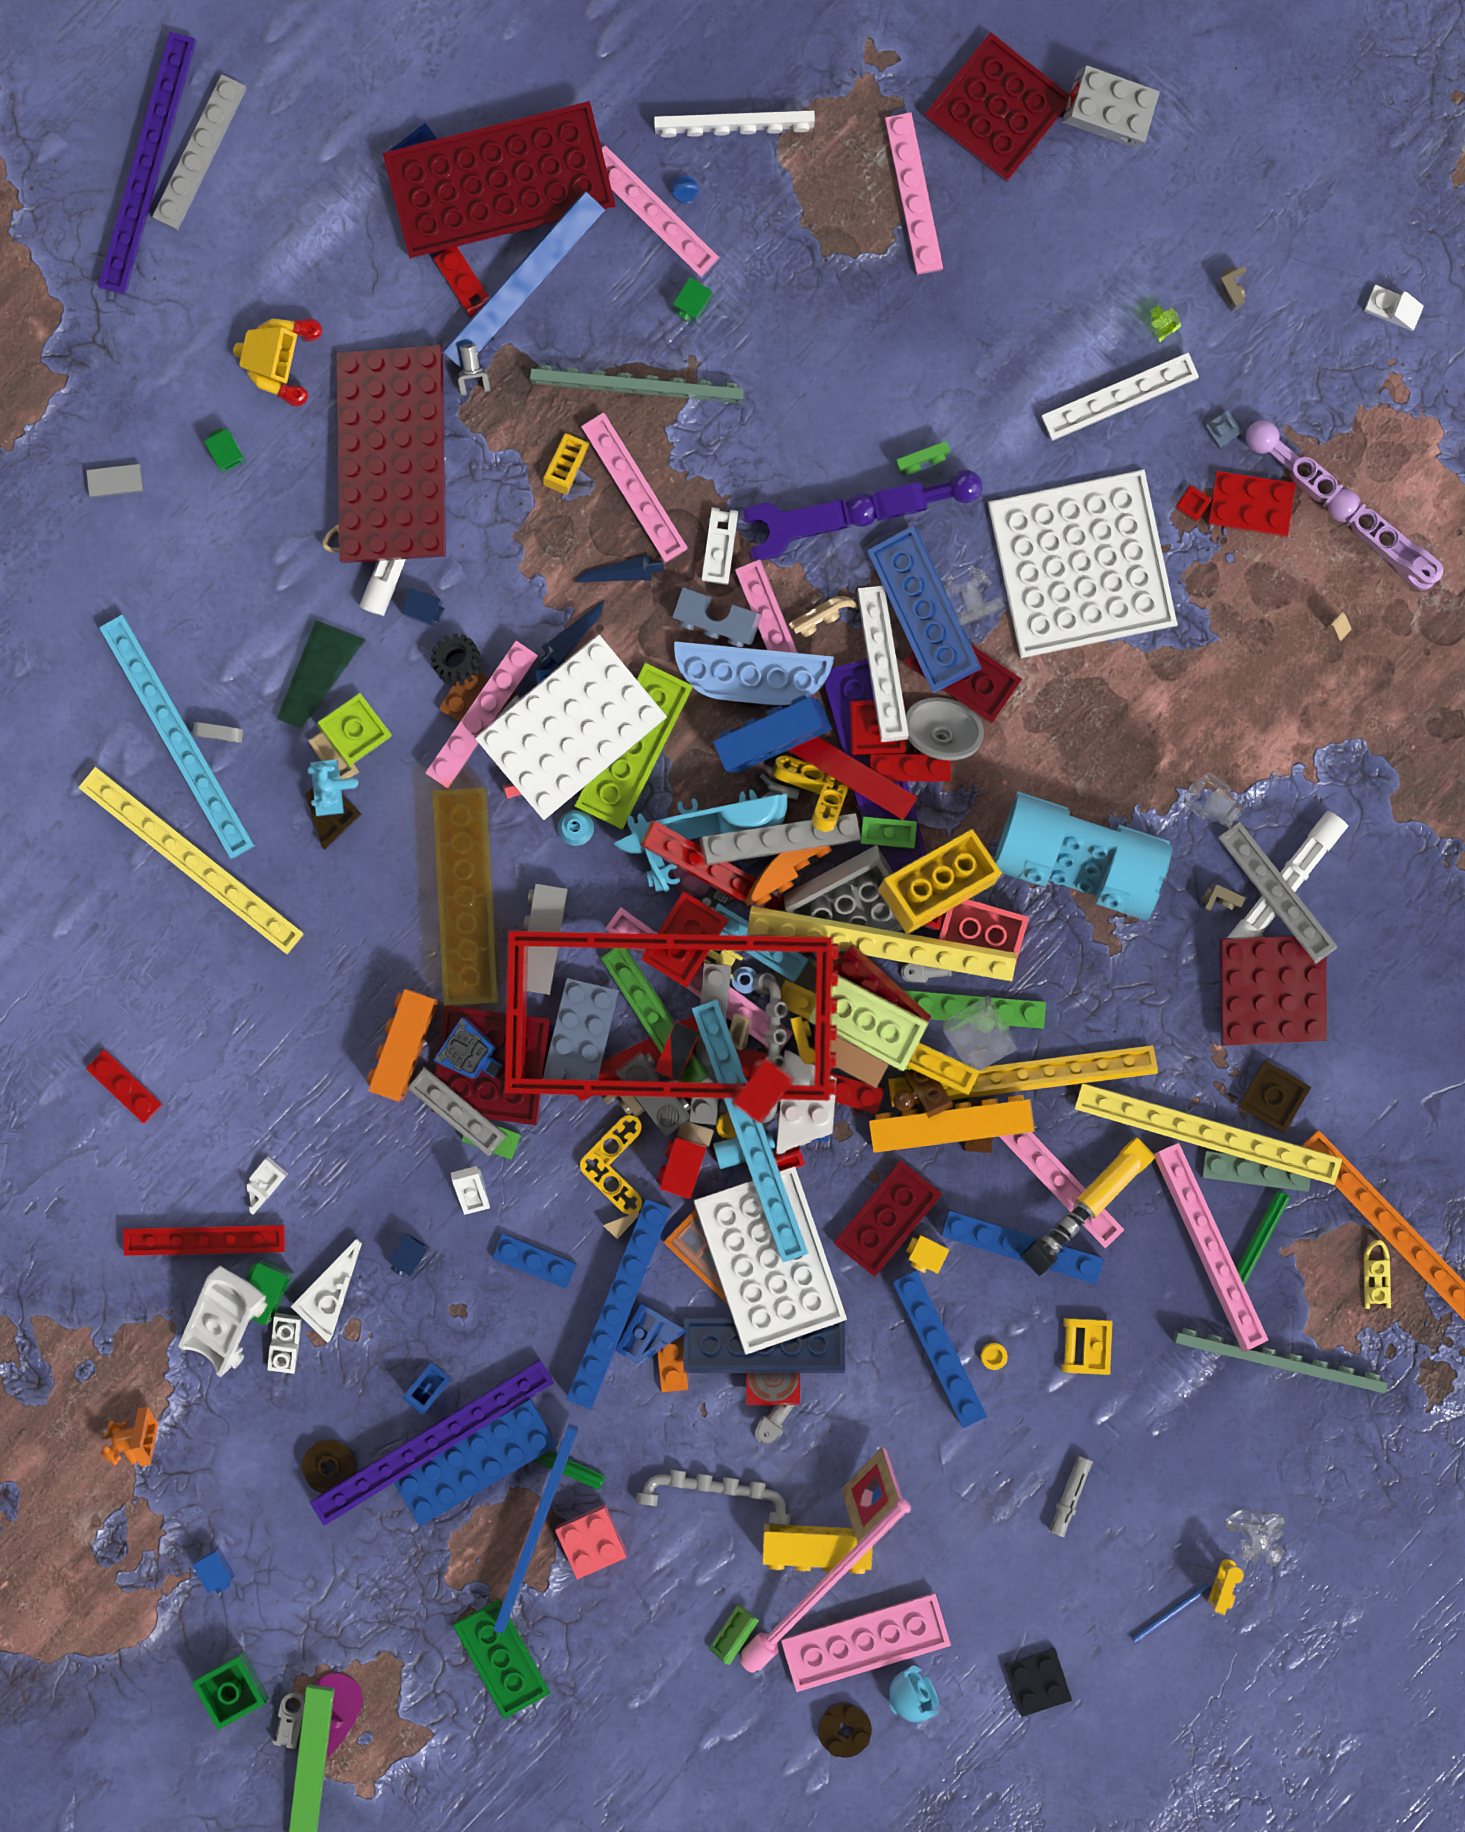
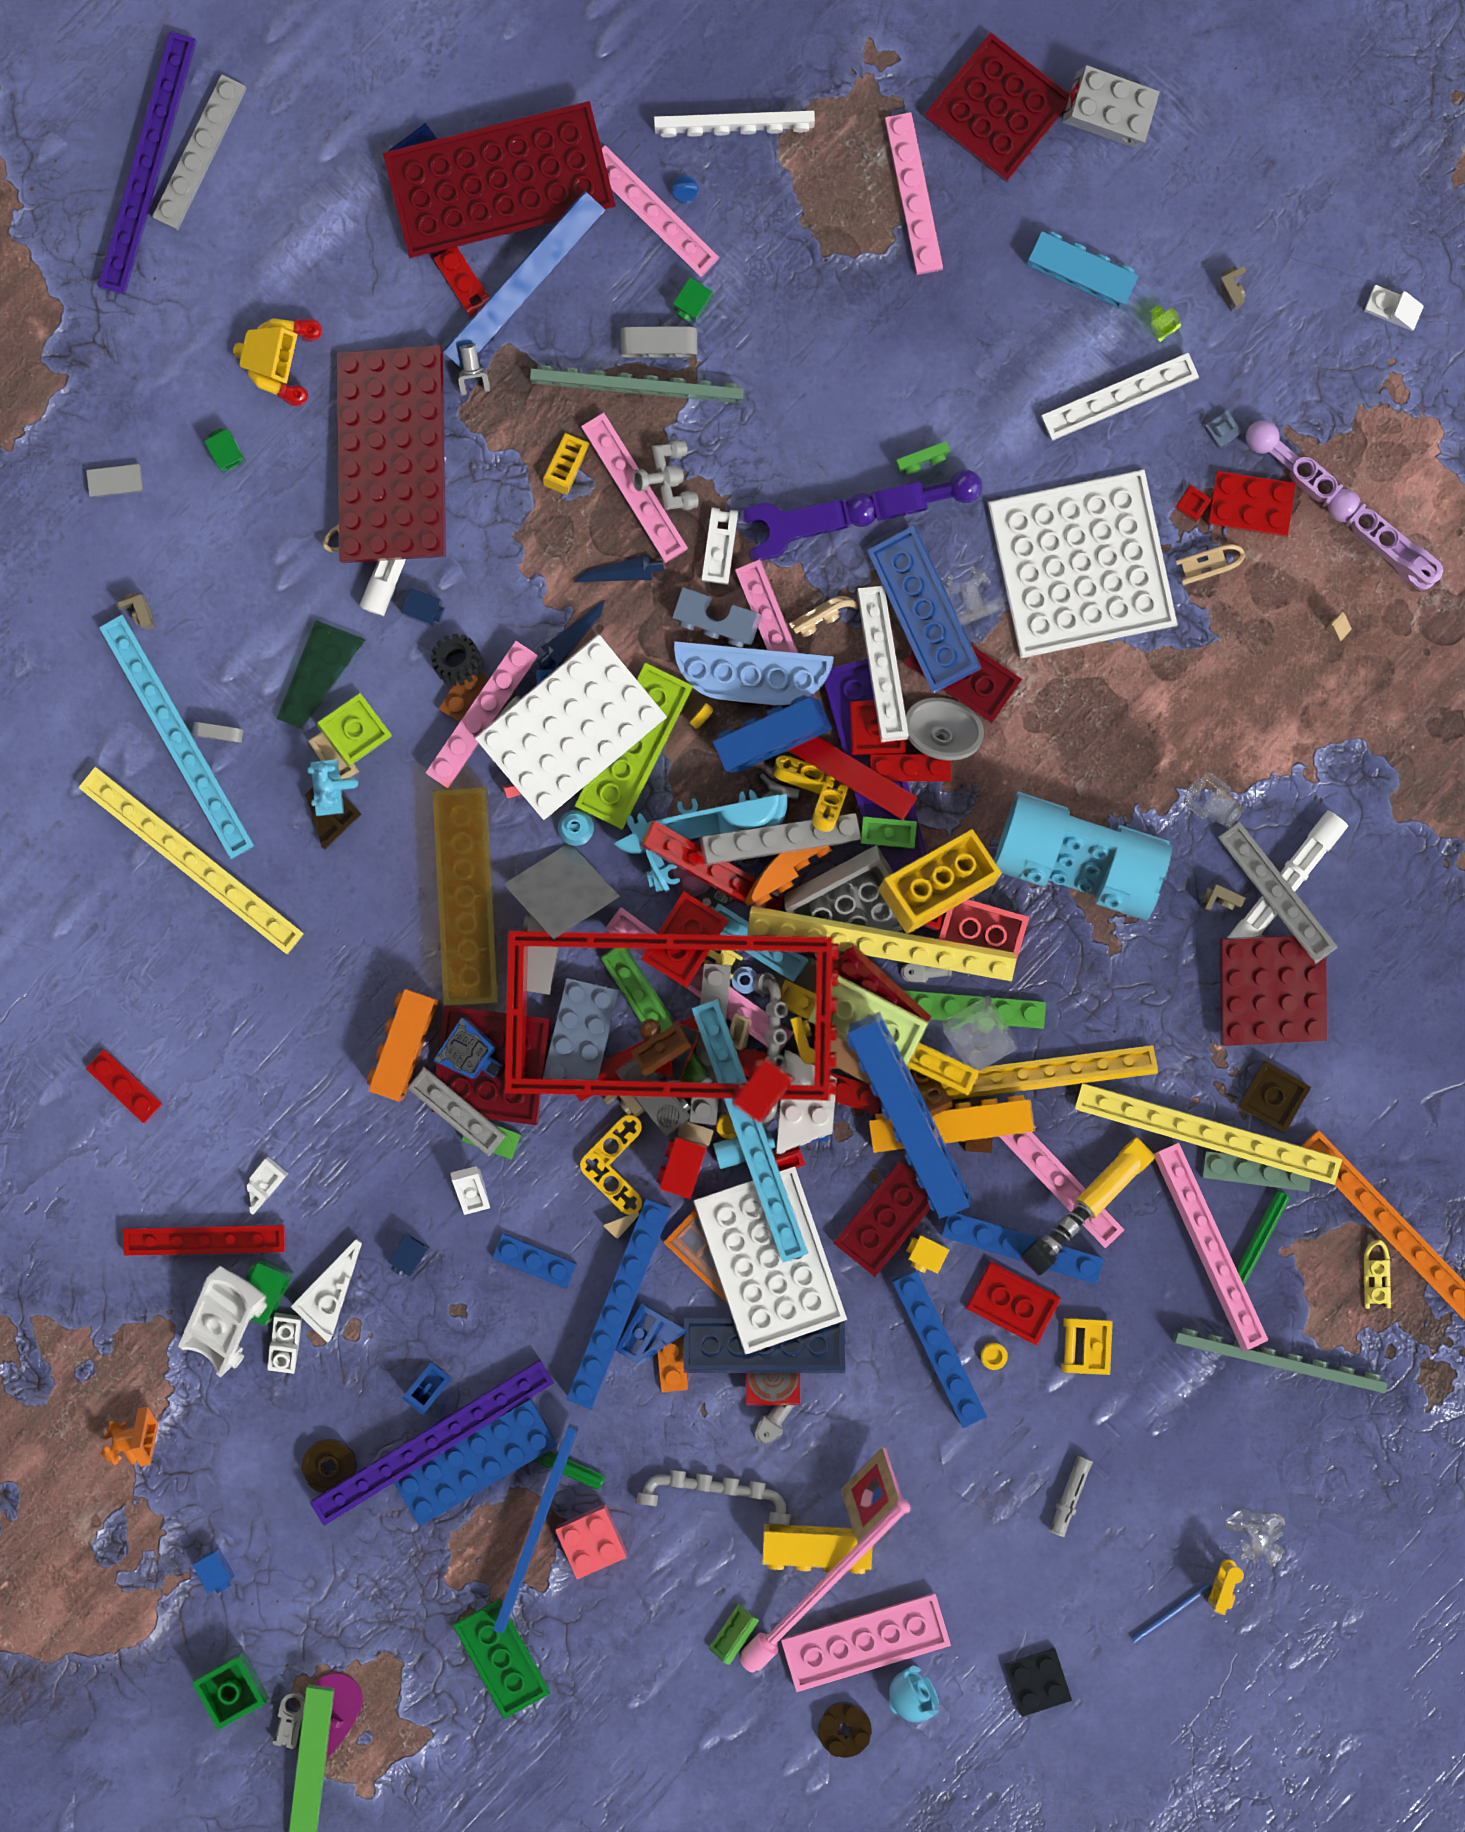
(142, 613): none -> dark tan bracket
(561, 890): none -> flat silver sticker
(658, 342): none -> light grey beam
(660, 1045): none -> reddish brown plate
(667, 476): none -> light grey piece
(701, 716): none -> yellow tile
(909, 1115): none -> blue brick
(1013, 1303): none -> red tile
(1082, 269): none -> dark azure brick
(1216, 561): none -> tan piece

